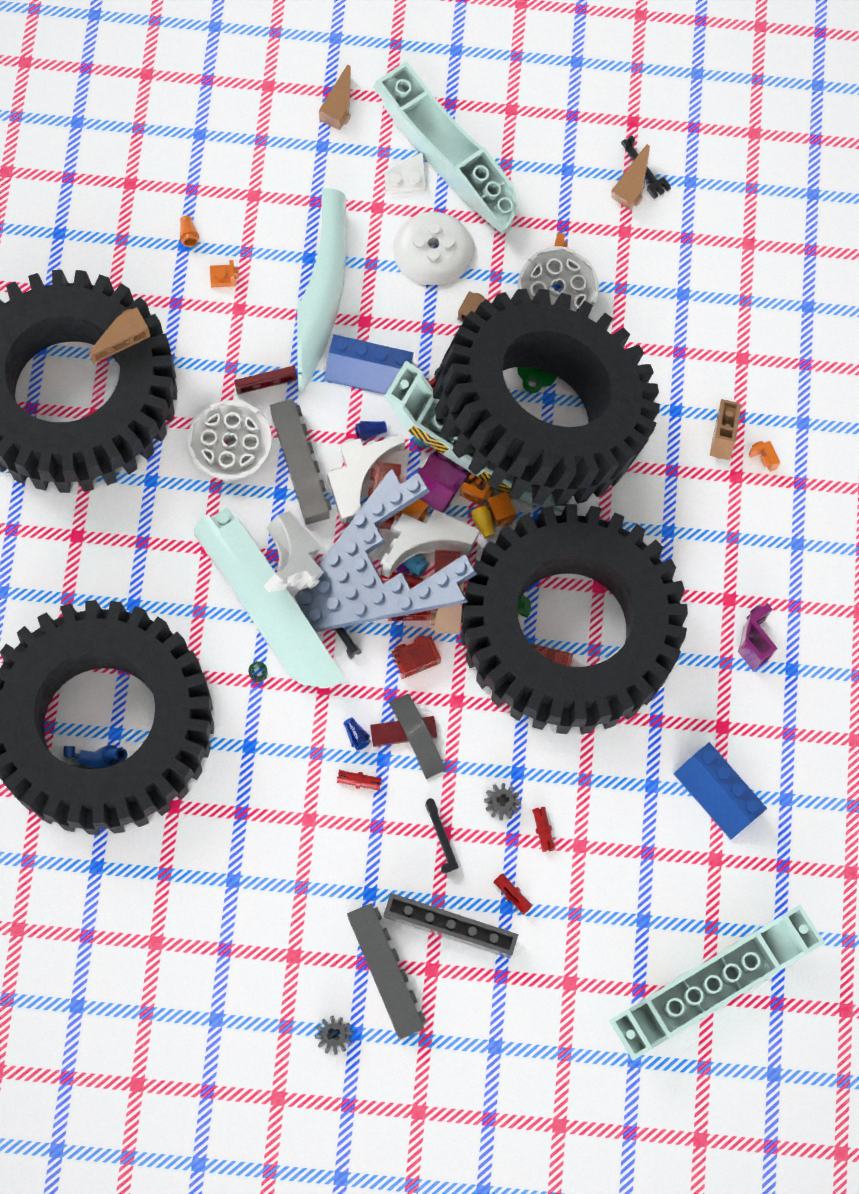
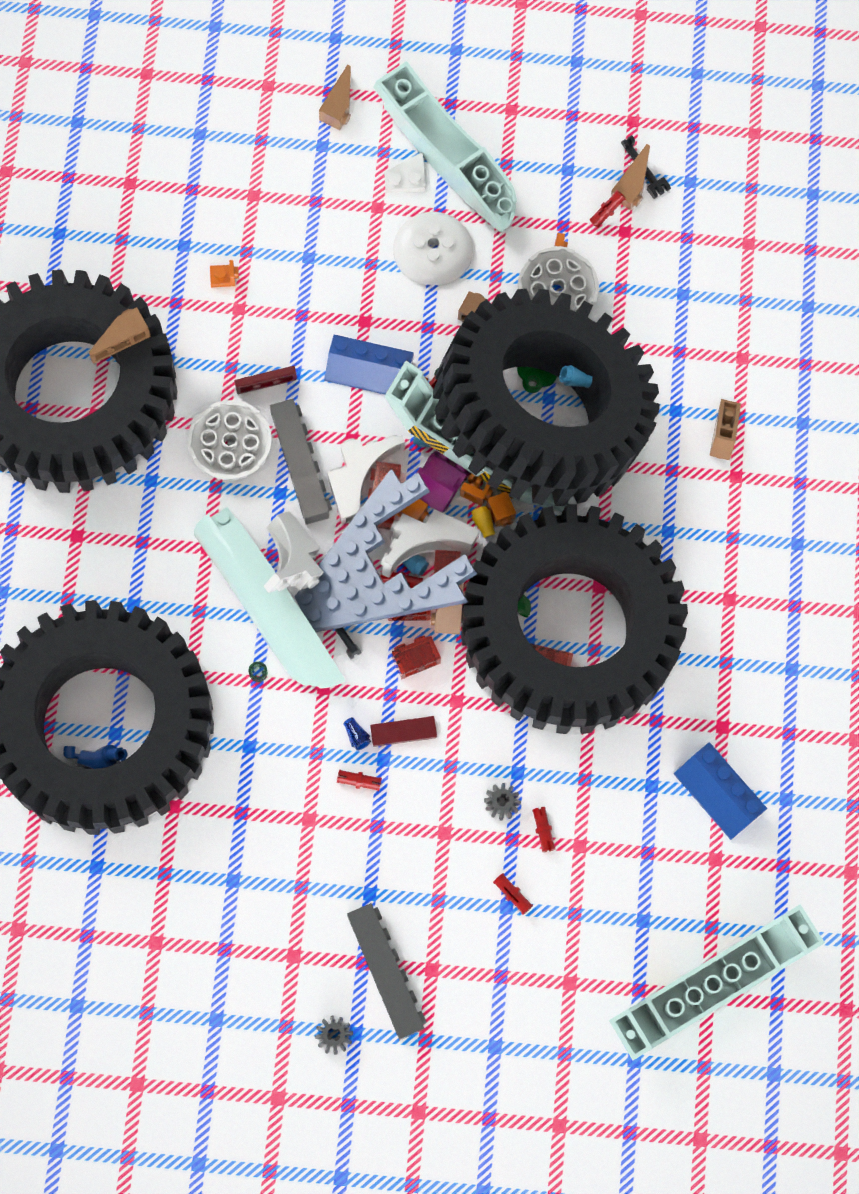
(188, 232): orange cone -> none
(323, 294): light aqua slope -> none
(369, 429): clear blue cone -> none
(418, 736): dark grey slope -> none
(433, 814): black hinge -> none
(450, 925): dark grey brick -> none
(574, 377): none -> dark azure cone
(607, 209): none -> red pin
(755, 644): magenta piece -> none
(768, 455): orange bracket -> none

